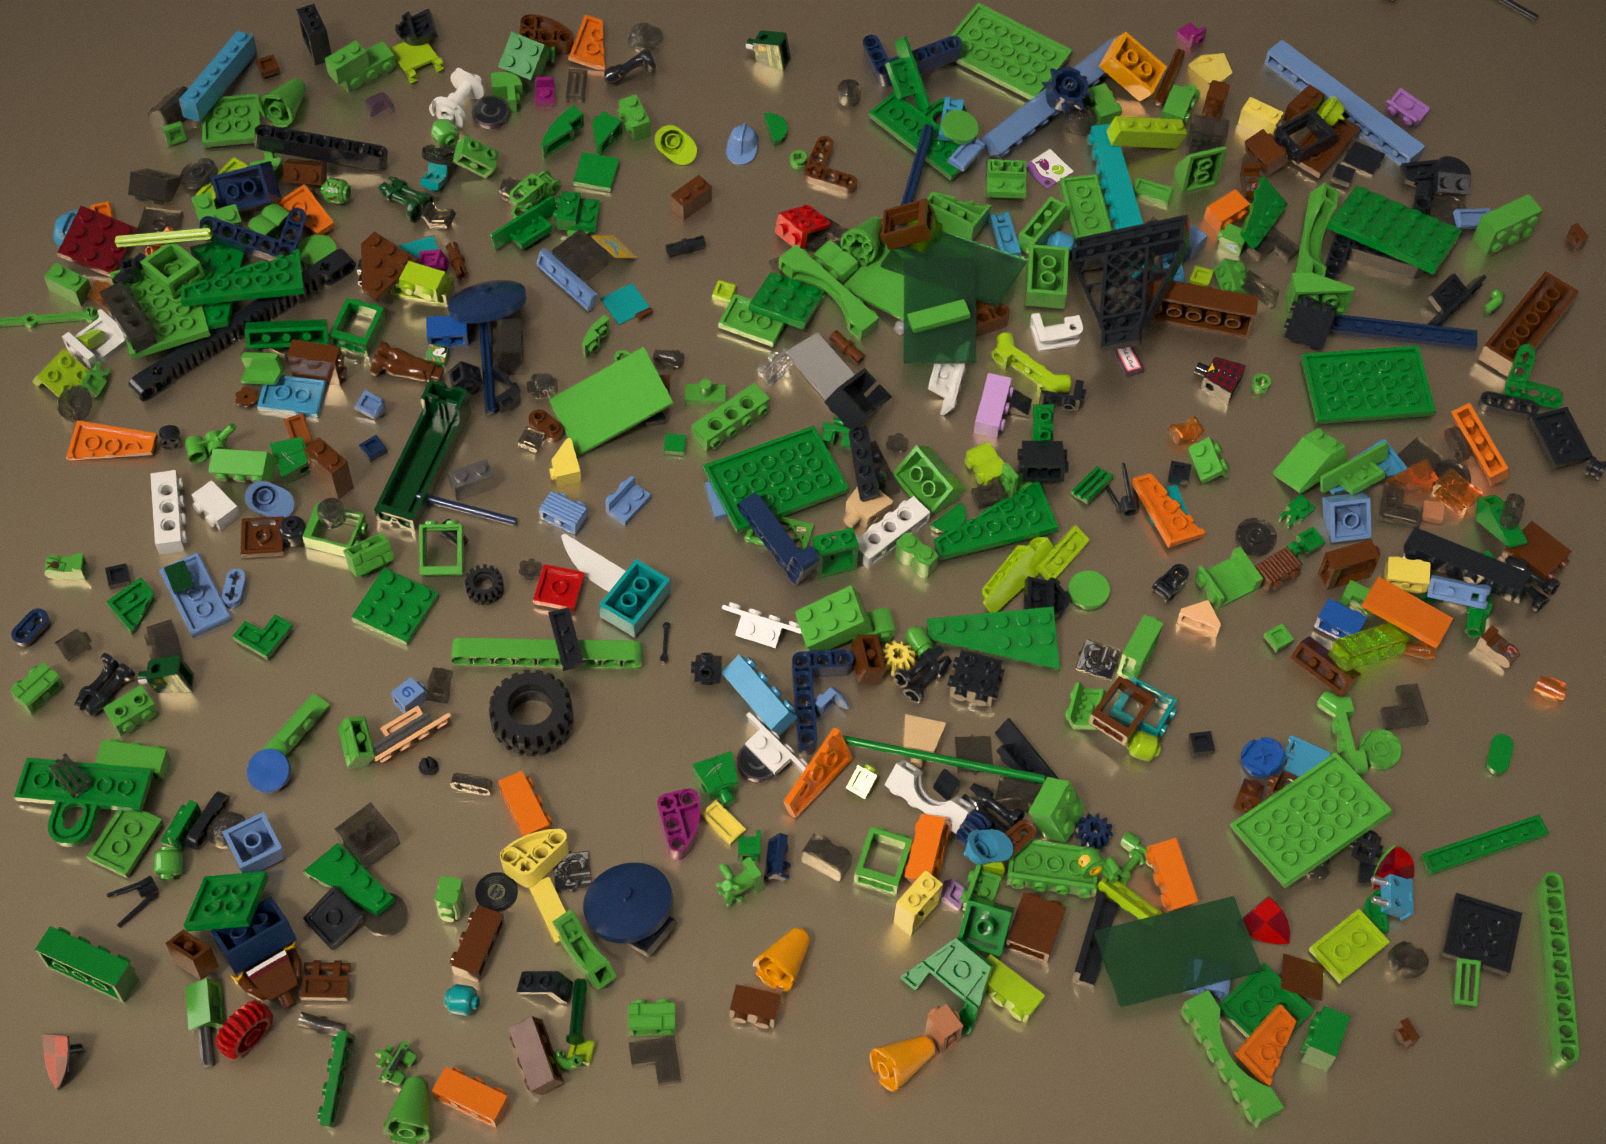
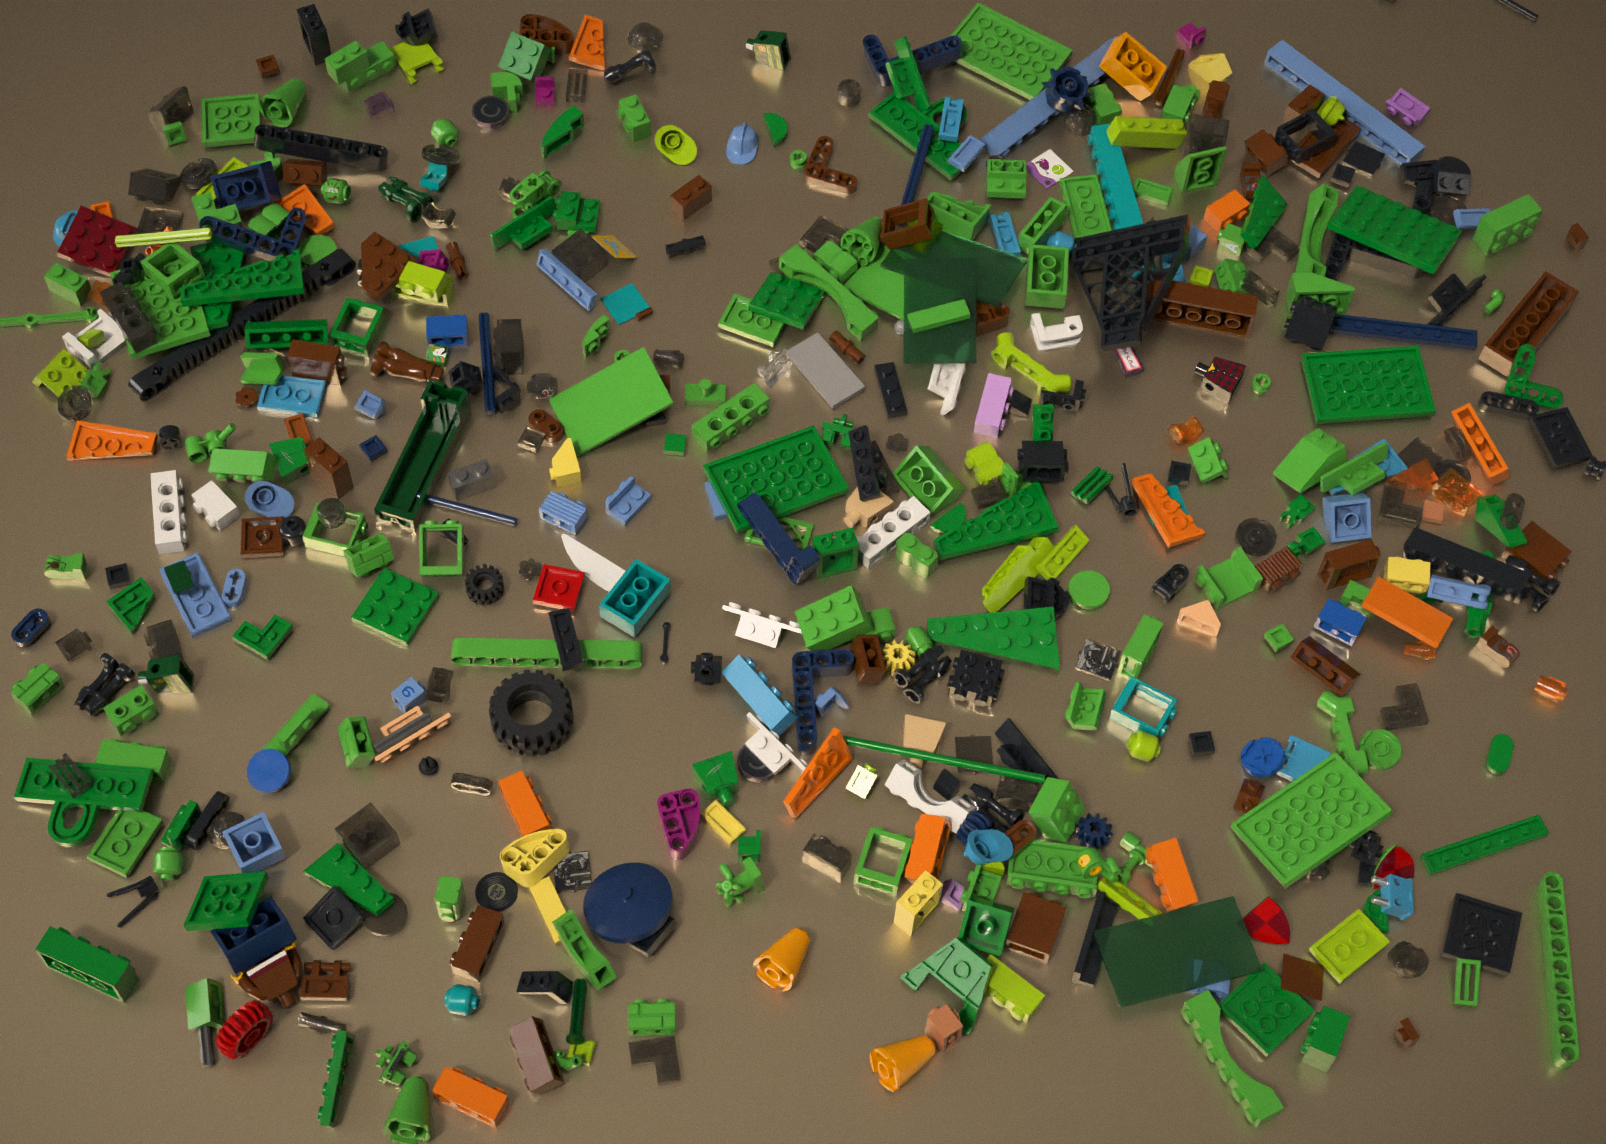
(58, 1056): shield -> none
(192, 954): reddish brown brick -> none
(218, 76): dark azure brick -> none
(452, 106): white piece -> none
(475, 156): bright green brick -> none
(487, 301): dark blue dish -> none
(596, 172): green tile -> none
(605, 131): green slope -> none
(724, 291): lime tile -> none
(755, 1006): reddish brown brick -> none
(775, 858): dark blue plate -> none
(798, 222): red bracket -> none
(851, 404): black piece -> none
(890, 390): none -> black plate
(959, 126): bright green tile -> none
(1114, 728): reddish brown window -> none
(1259, 116): light yellow brick -> none
(1265, 1044): orange wing -> none
(1276, 781): reddish brown bracket -> none
(1368, 646): clear neon green brick -> none

